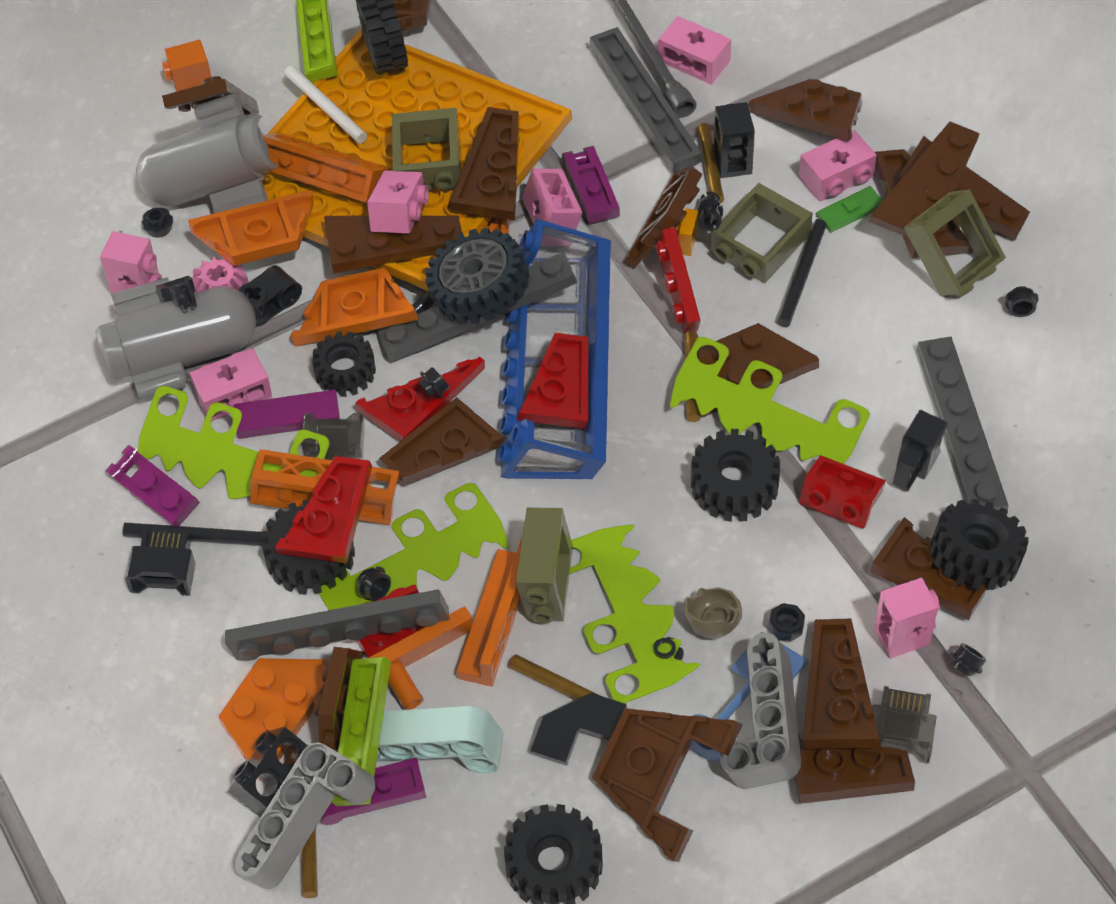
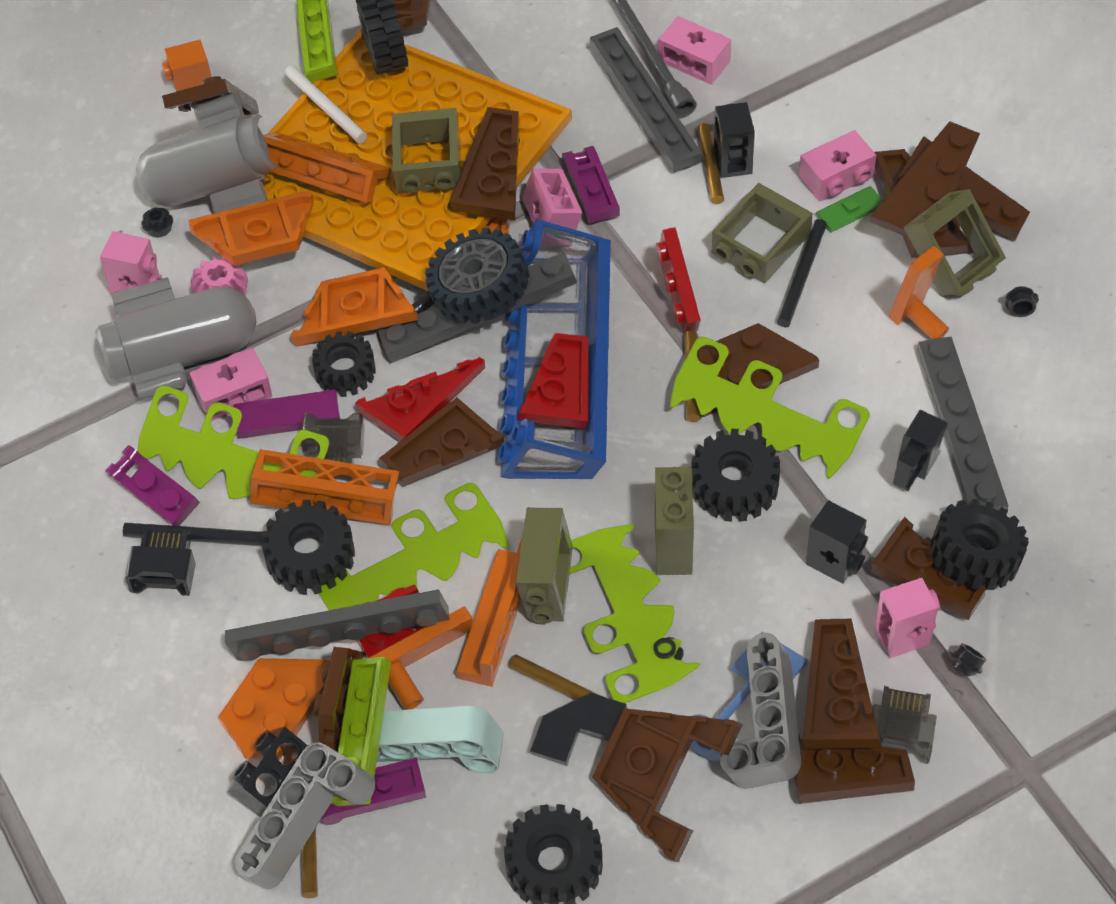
(179, 292): black piece -> none
(271, 293): black piece -> none
(332, 514): red wing -> none
(356, 247): reddish brown wing -> none
(374, 583): black plate -> none
(397, 201): bright pink brick -> none
(433, 383): black plate -> none
(666, 213): reddish brown wing -> none
(674, 520): none -> olive window
(687, 231): light orange plate -> none
(710, 211): black pin -> none
(713, 612): dark tan hair -> none
(786, 622): black tile -> none
(813, 107): reddish brown wing -> none
(836, 542): none -> black brick
(841, 491): red bracket -> none
(913, 292): none -> orange piece

